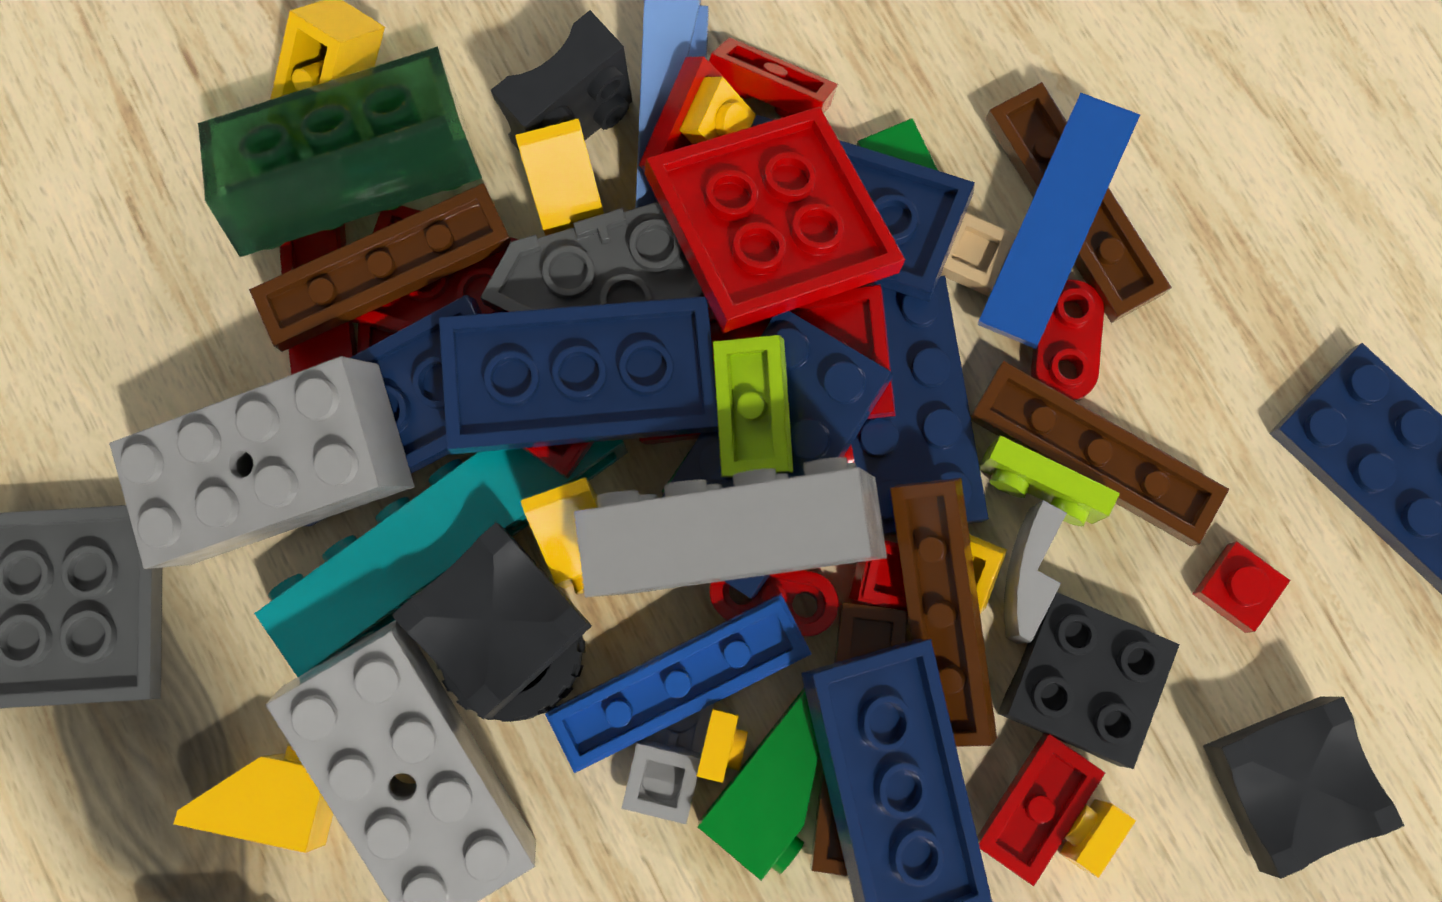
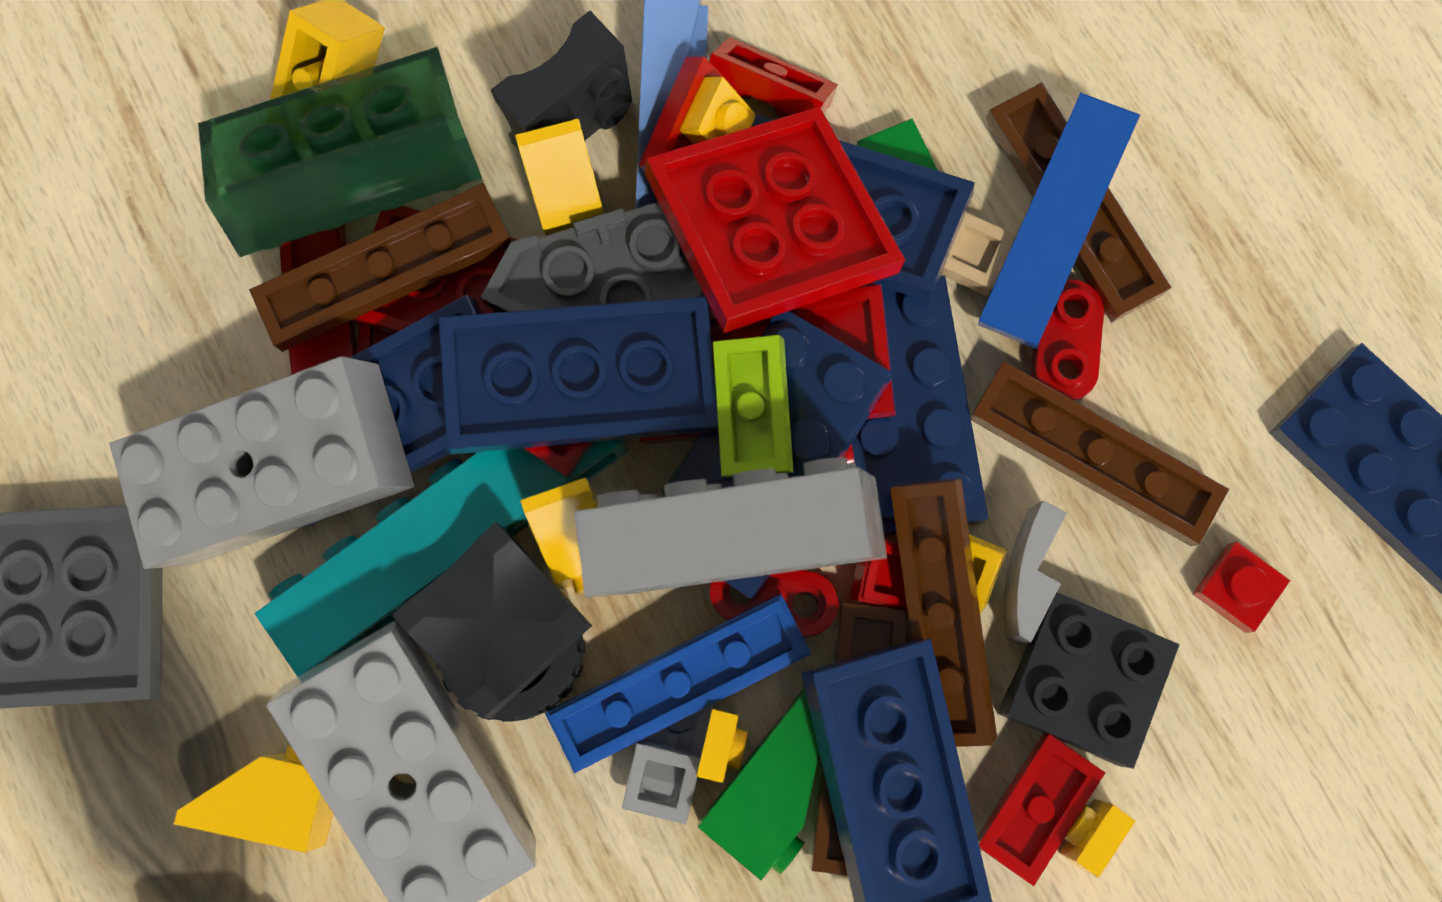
(1023, 471): lime plate -> none
(1301, 786): black brick -> none

